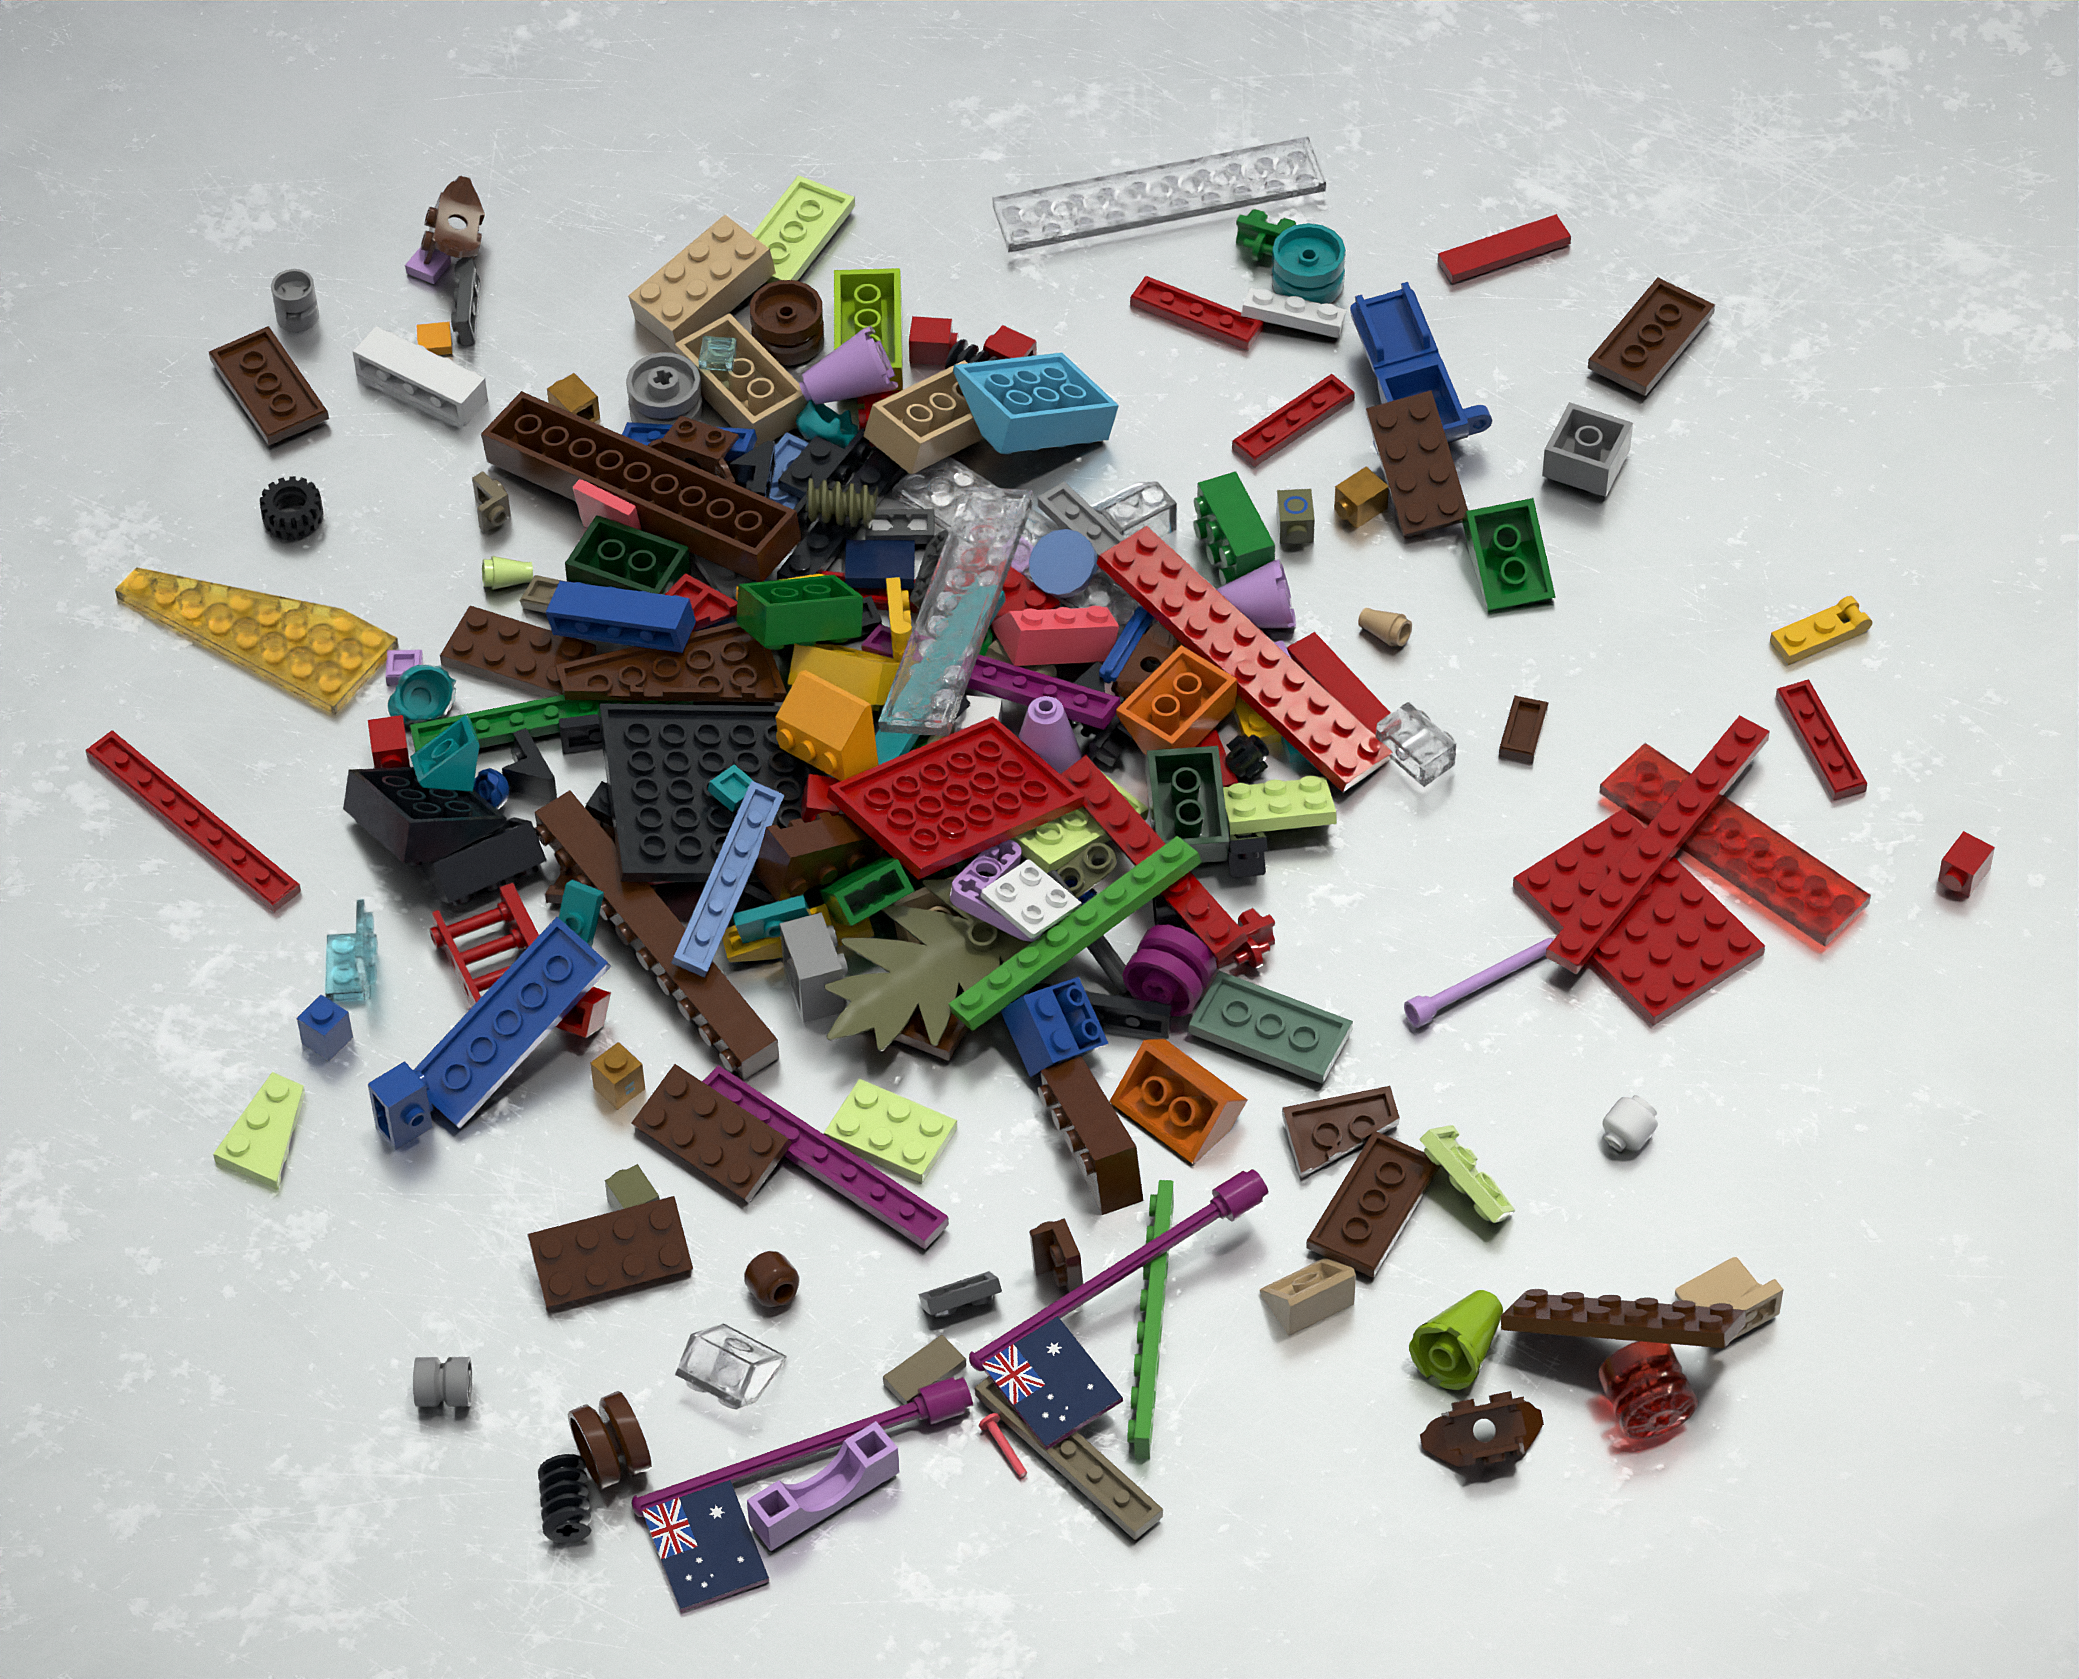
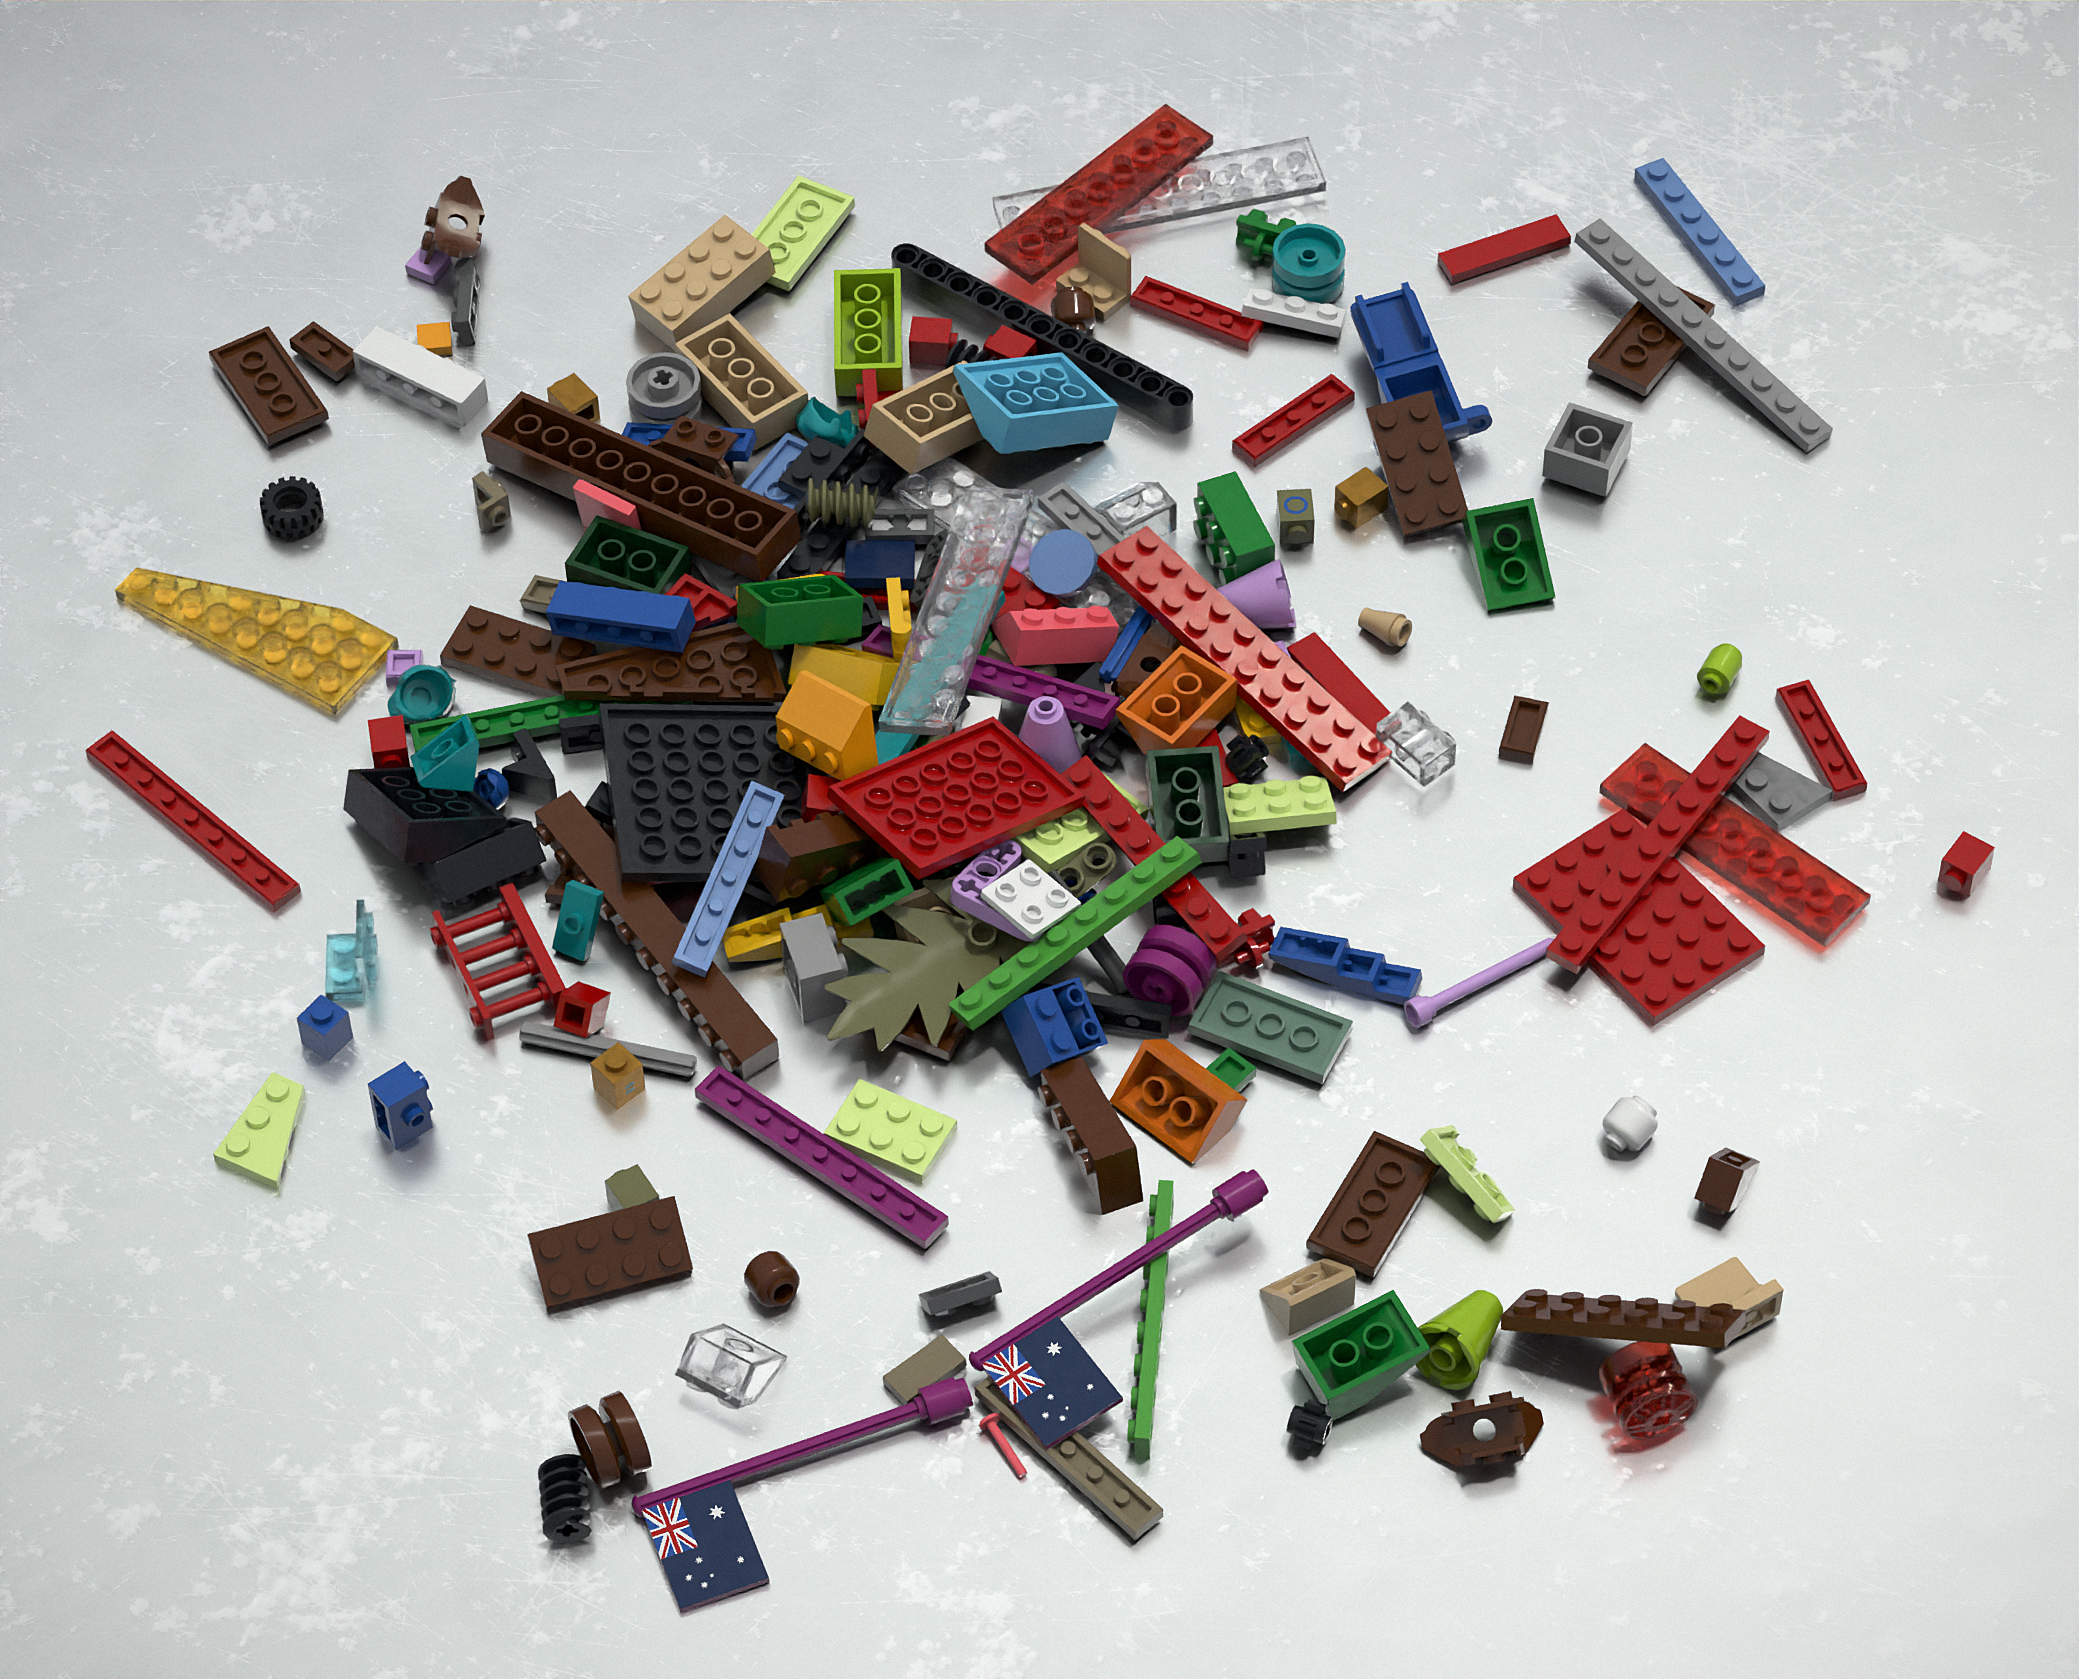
(295, 300): light grey wheel -> none
(323, 350): none -> reddish brown plate
(442, 1382): light grey wheel -> none
(505, 572): yellowish green cone -> none
(510, 1021): blue plate -> none
(596, 1045): none -> light grey axle
(711, 1133): reddish brown plate -> none
(717, 353): clear light blue tile -> none
(730, 787): teal plate -> none
(756, 469): black slope -> none
(766, 919): teal plate -> none
(788, 321): reddish brown wheel -> none
(790, 1509): lavender arch -> none
(850, 371): lavender cone -> none
(991, 308): none -> black beam
(1056, 1251): reddish brown bracket -> none
(1074, 308): none -> reddish brown head
(1098, 193): none -> clear red plate
(1101, 271): none -> tan bracket
(1232, 1069): none -> green plate
(1309, 1424): none -> black gear
(1336, 1125): reddish brown wing -> none
(1352, 969): none -> blue slope
(1359, 1353): none -> green slope
(1699, 231): none -> medium blue plate
(1703, 335): none -> light grey plate
(1720, 669): none -> lime brick
(1725, 1180): none -> reddish brown slope
(1778, 792): none -> flat silver wing
(1820, 630): yellow plate -> none

